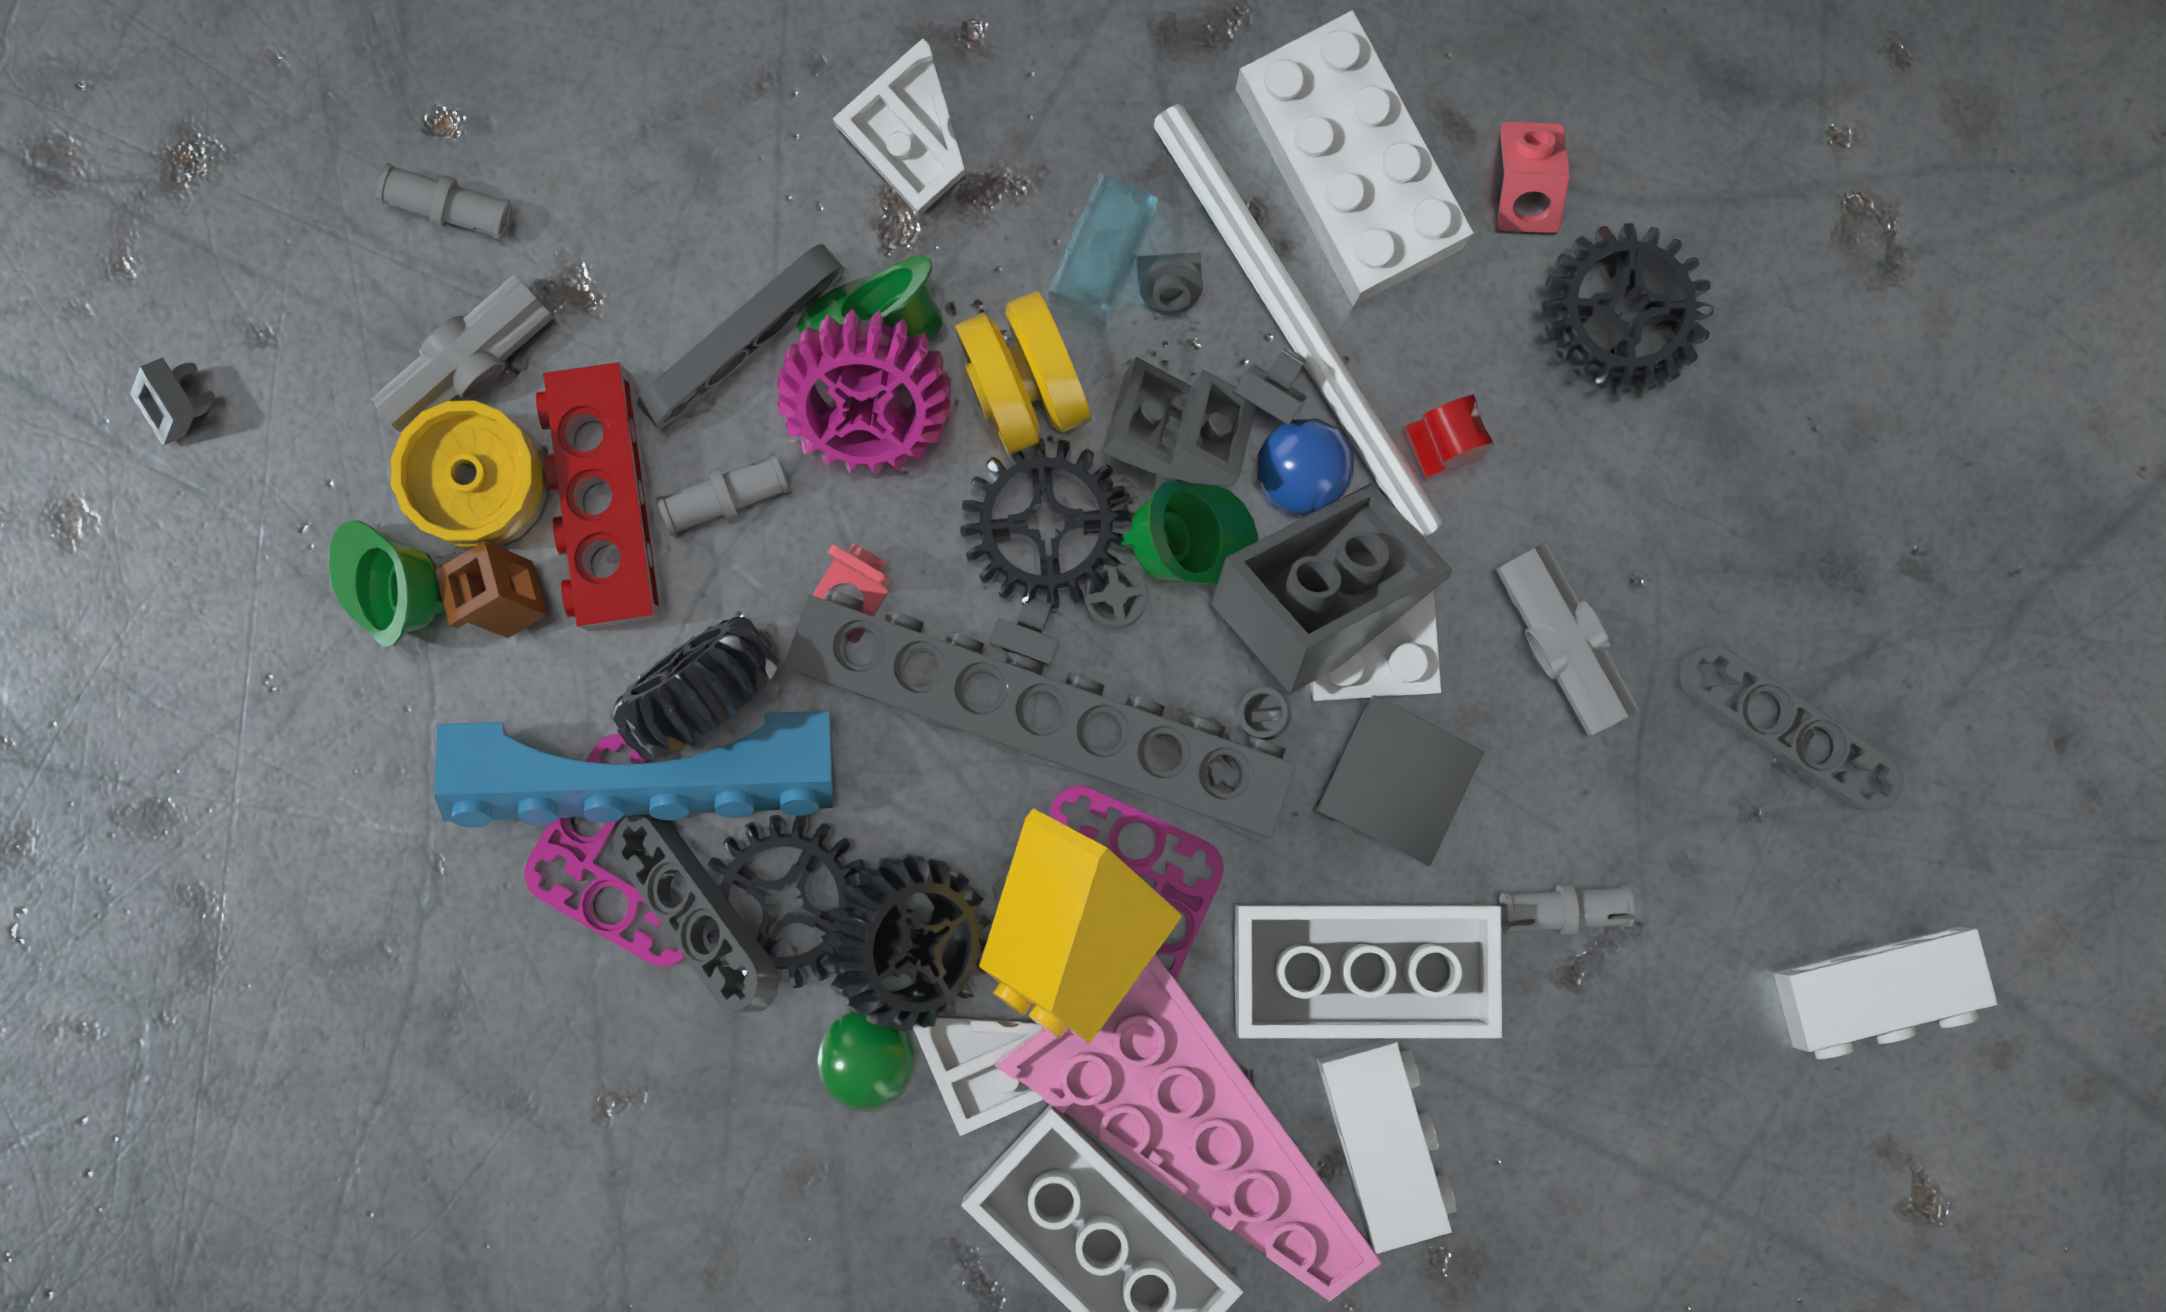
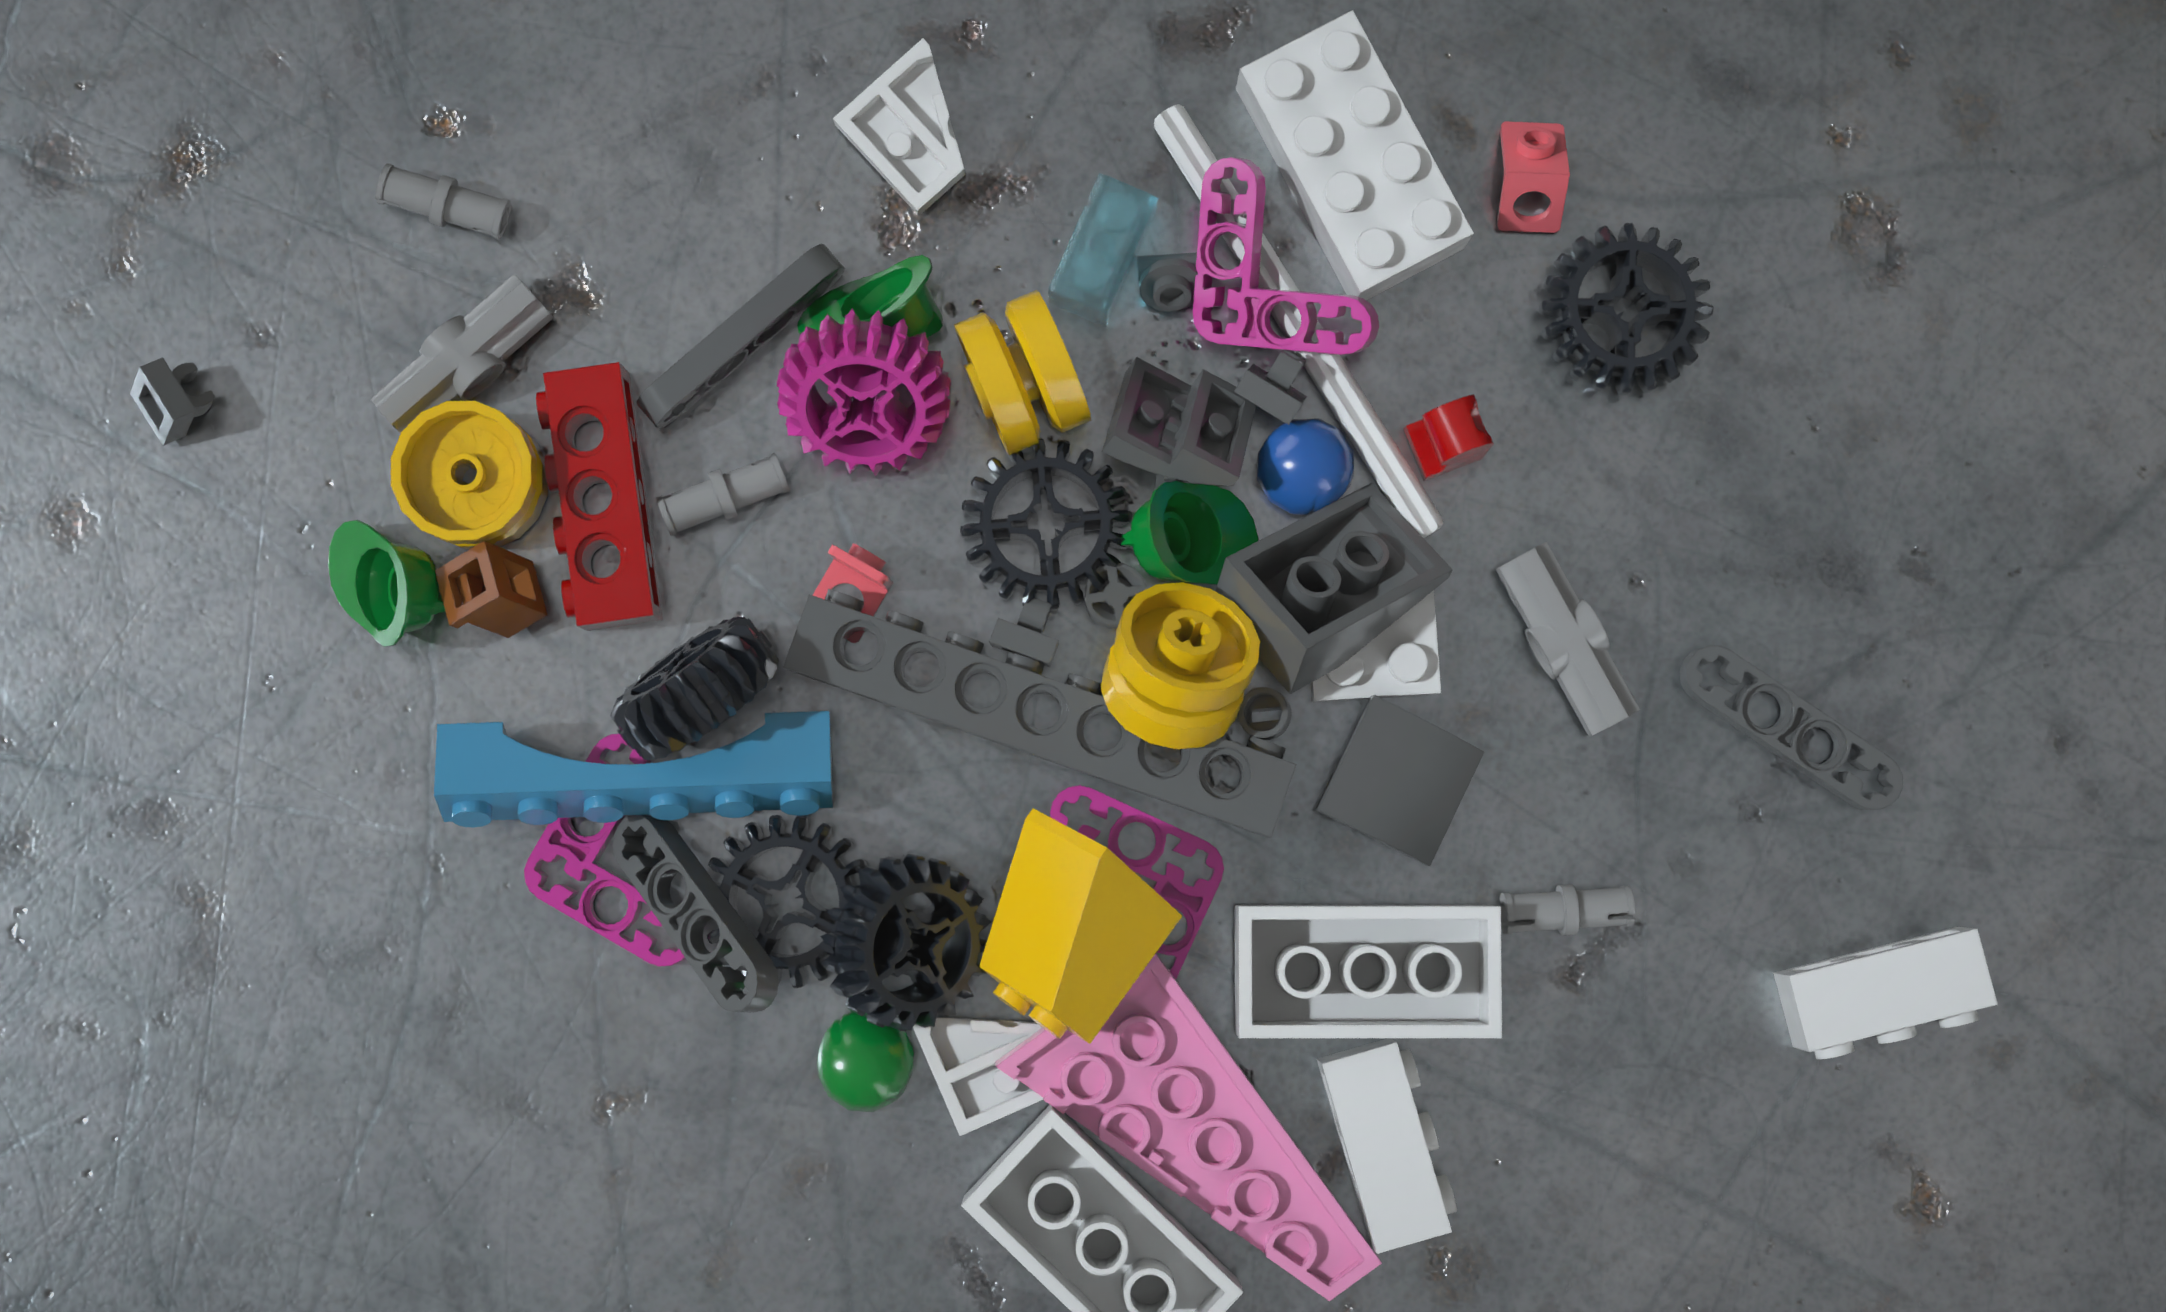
(1179, 665): none -> yellow wheel
(1256, 303): none -> dark pink beam

